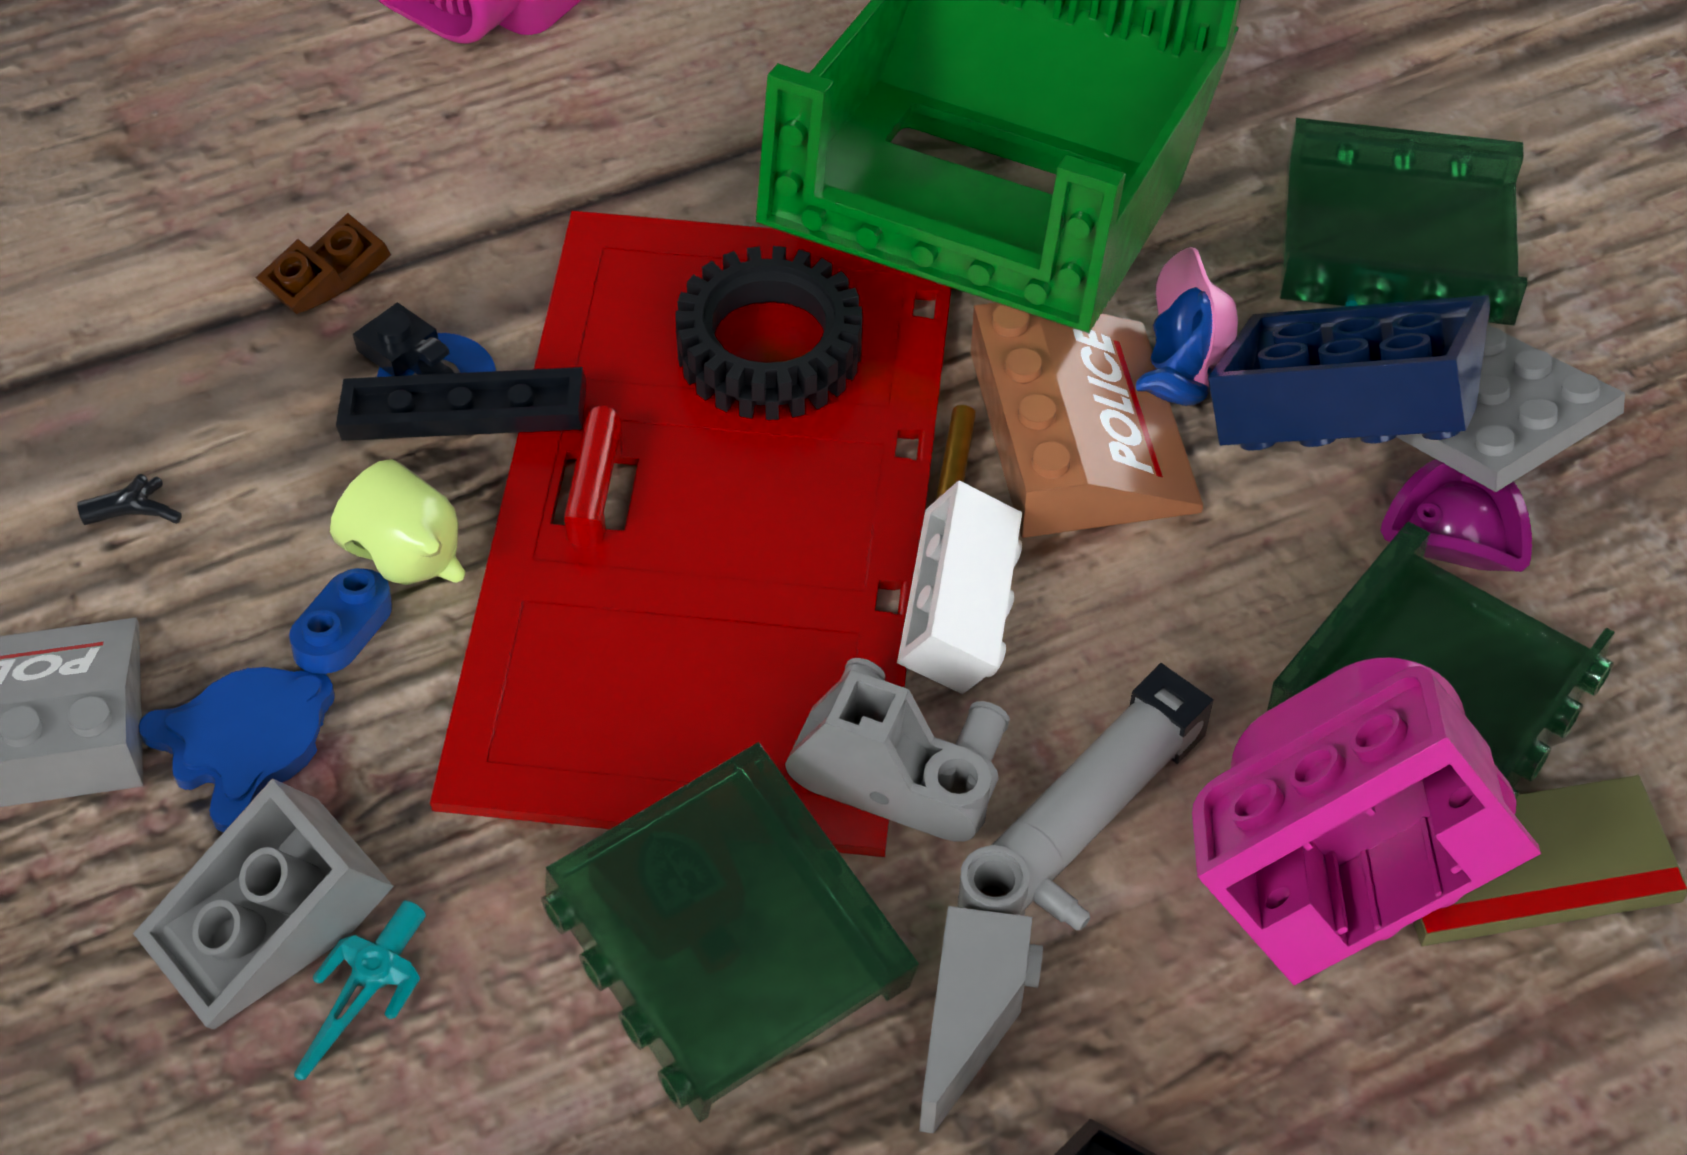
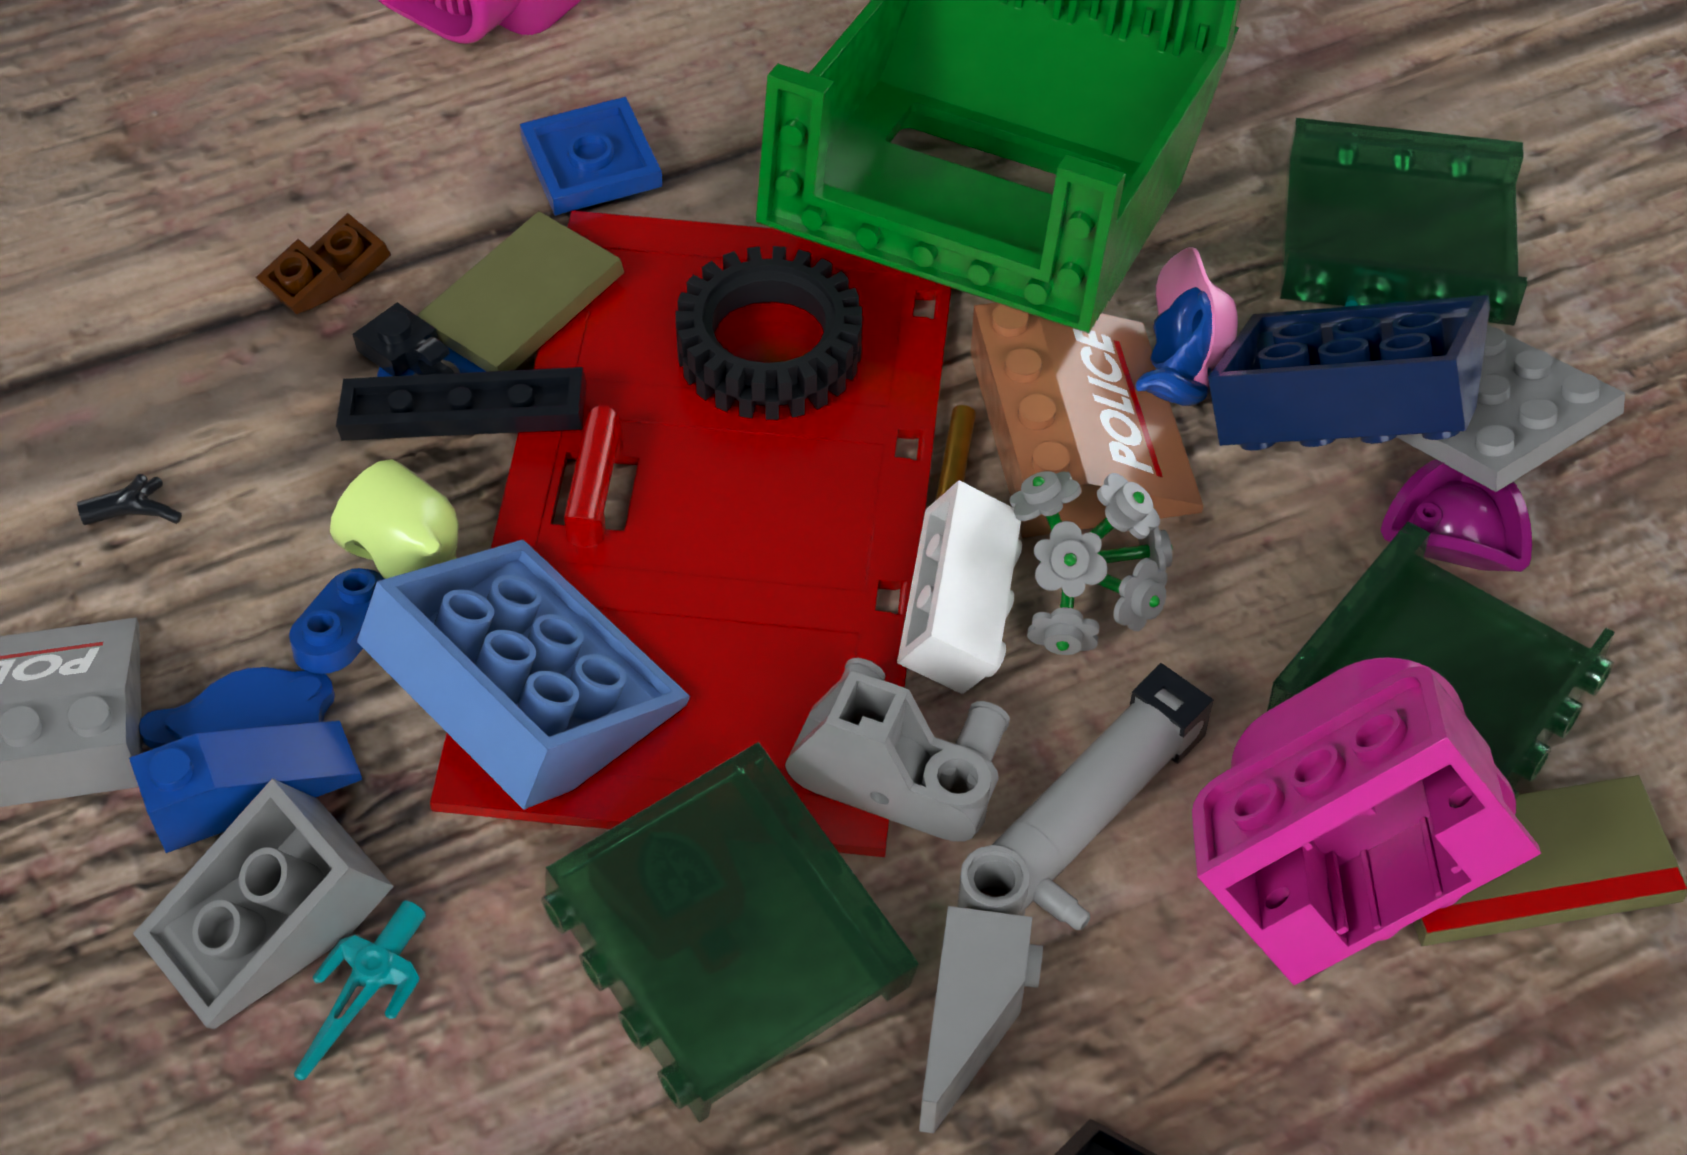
(211, 777): none -> blue slope
(517, 668): none -> medium blue slope
(521, 294): none -> olive tile
(590, 155): none -> blue plate
(1075, 559): none -> light grey plant

